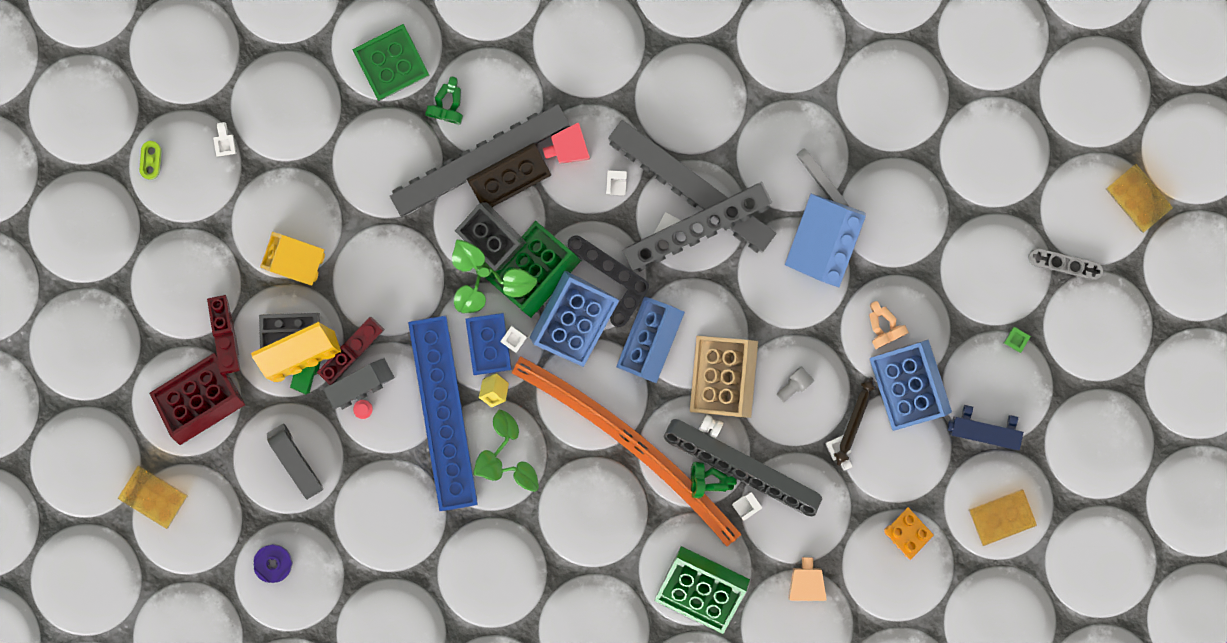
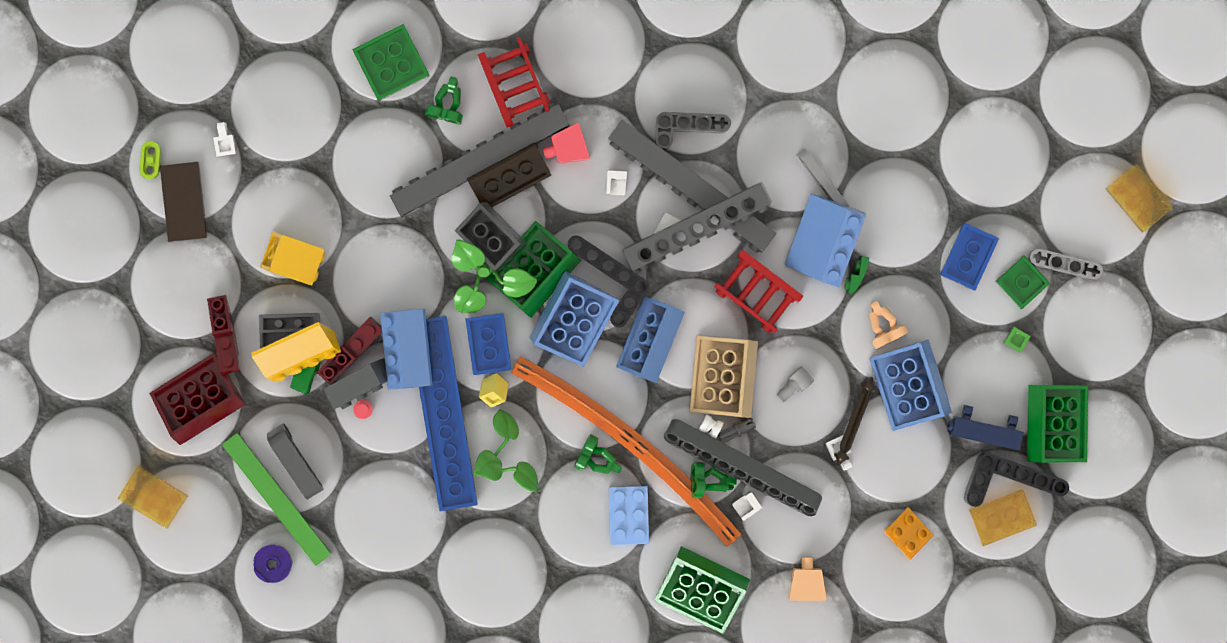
(183, 201): none -> dark brown tile
(276, 499): none -> bright green tile
(406, 349): none -> medium blue slope
(502, 96): none -> red fence
(514, 339): white panel -> none
(585, 457): none -> green piece
(629, 515): none -> light blue plate
(692, 127): none -> dark grey beam
(736, 430): none -> dark grey axle
(775, 284): none -> red fence
(854, 281): none -> green slope
(969, 256): none -> blue plate
(1012, 473): none -> black beam
(1022, 282): none -> green tile
(1057, 423): none -> green slope

